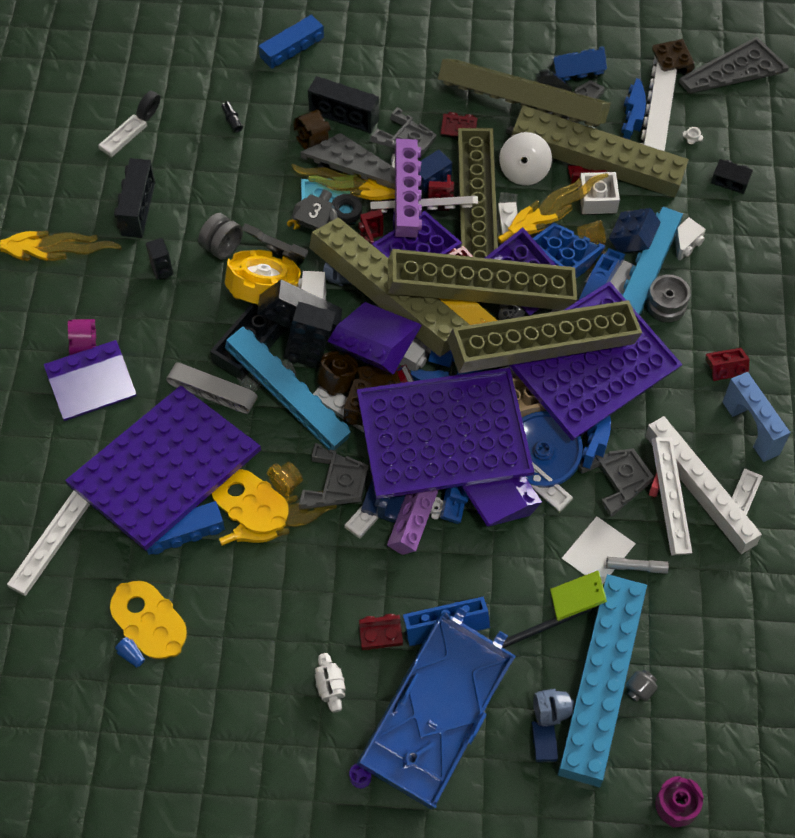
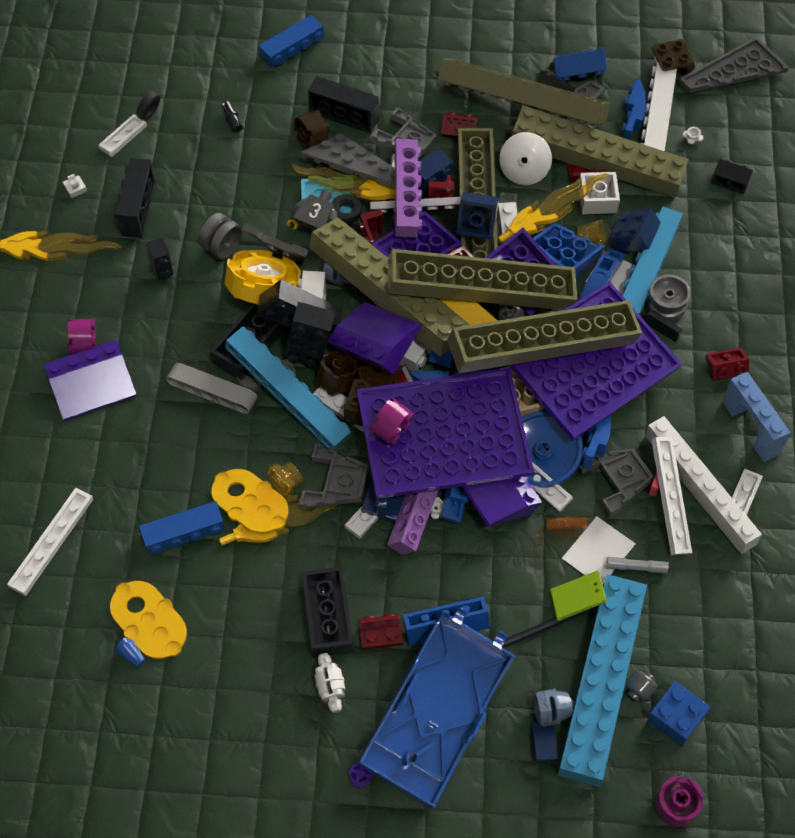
(74, 186): none -> white tile
(163, 466): dark purple plate -> none
(327, 611): none -> black brick
(391, 421): none -> magenta brick
(477, 215): none -> dark blue brick
(566, 523): none -> clear orange pin
(663, 325): none -> black tile
(678, 713): none -> blue brick
(687, 237): white slope -> none

